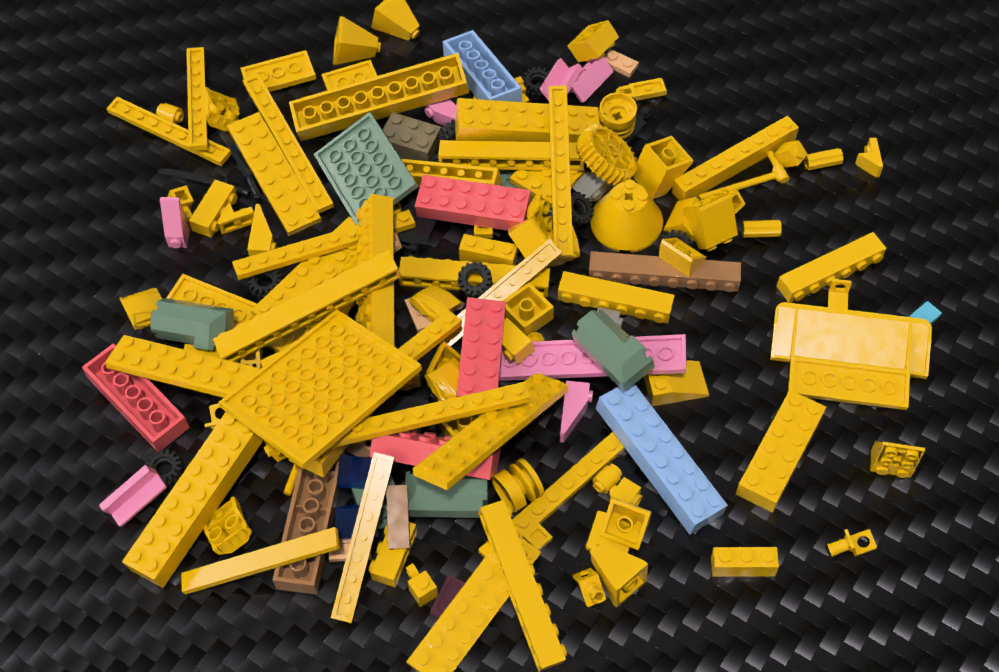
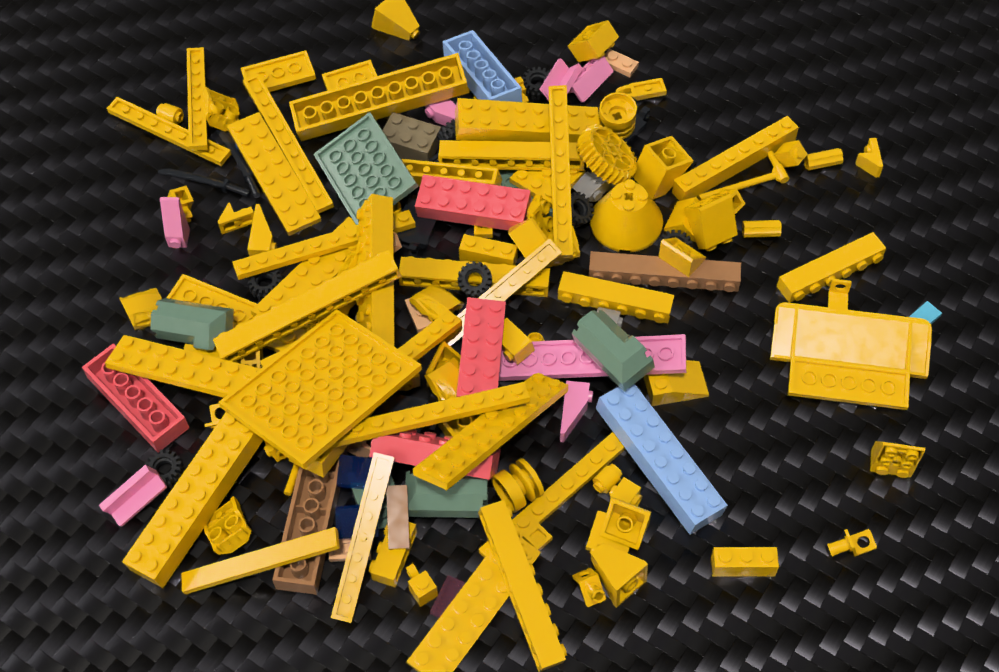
(211, 208): yellow brick -> none
(353, 43): yellow slope -> none
(528, 309): yellow brick -> none
(780, 451): yellow brick -> none

